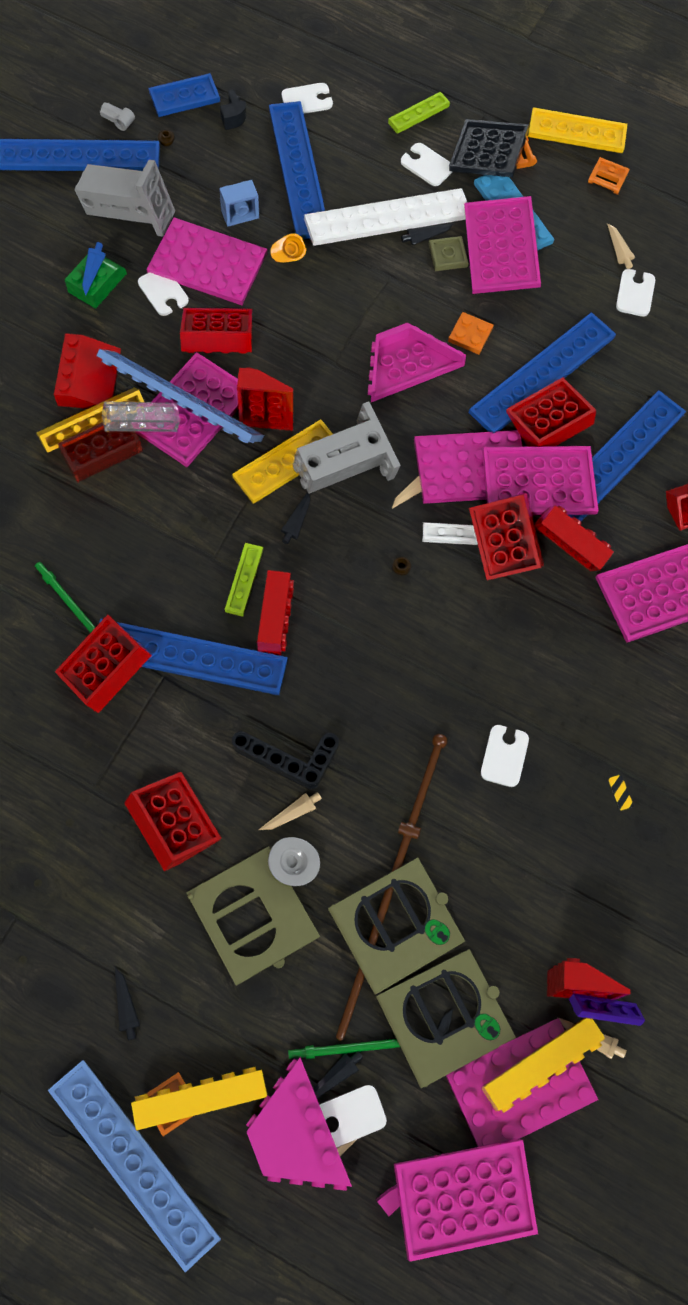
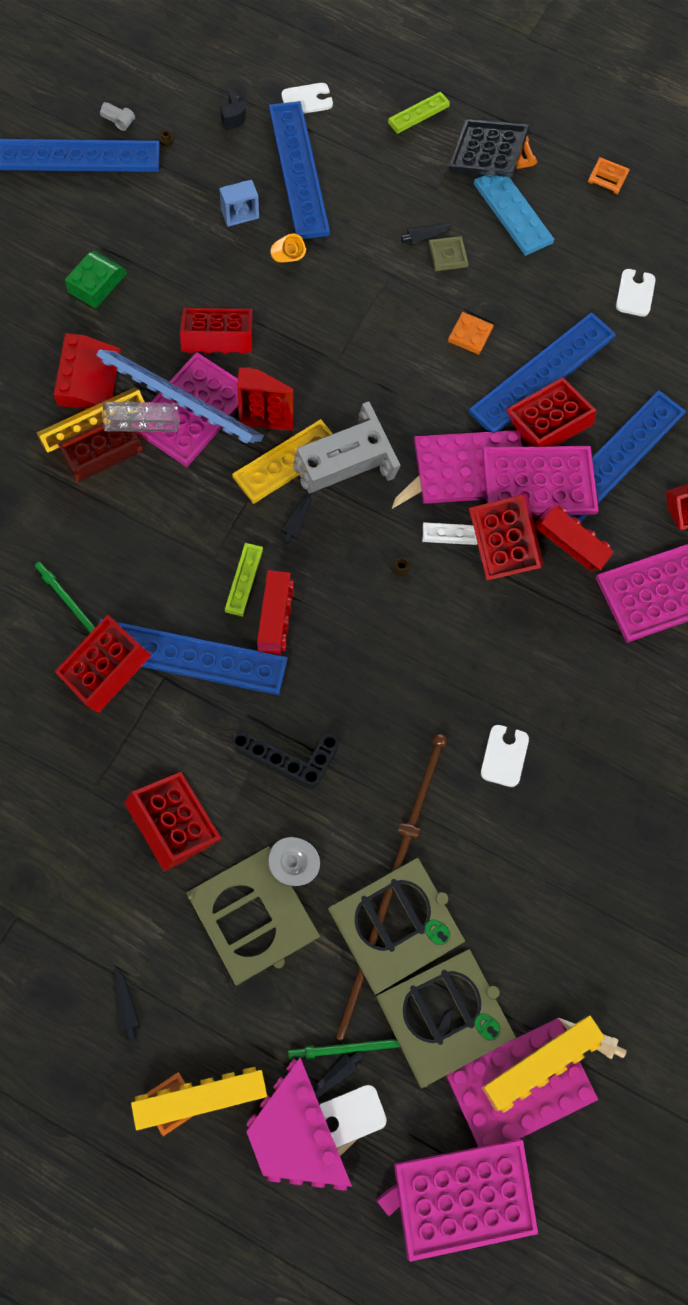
(93, 263): blue bar -> none
(126, 195): light grey brick -> none
(134, 1165): medium blue plate -> none
(161, 289): white piece -> none
(184, 95): blue plate -> none
(207, 261): dark pink plate -> none
(298, 808): tan bar -> none
(385, 216): white plate -> none
(408, 358): dark pink piece -> none
(429, 166): white piece -> none
(502, 245): dark pink plate -> none
(577, 130): yellow plate -> none
(581, 978): red slope -> none
(606, 1009): dark purple plate -> none
(620, 792): sticker -> none
(622, 251): tan bar -> none

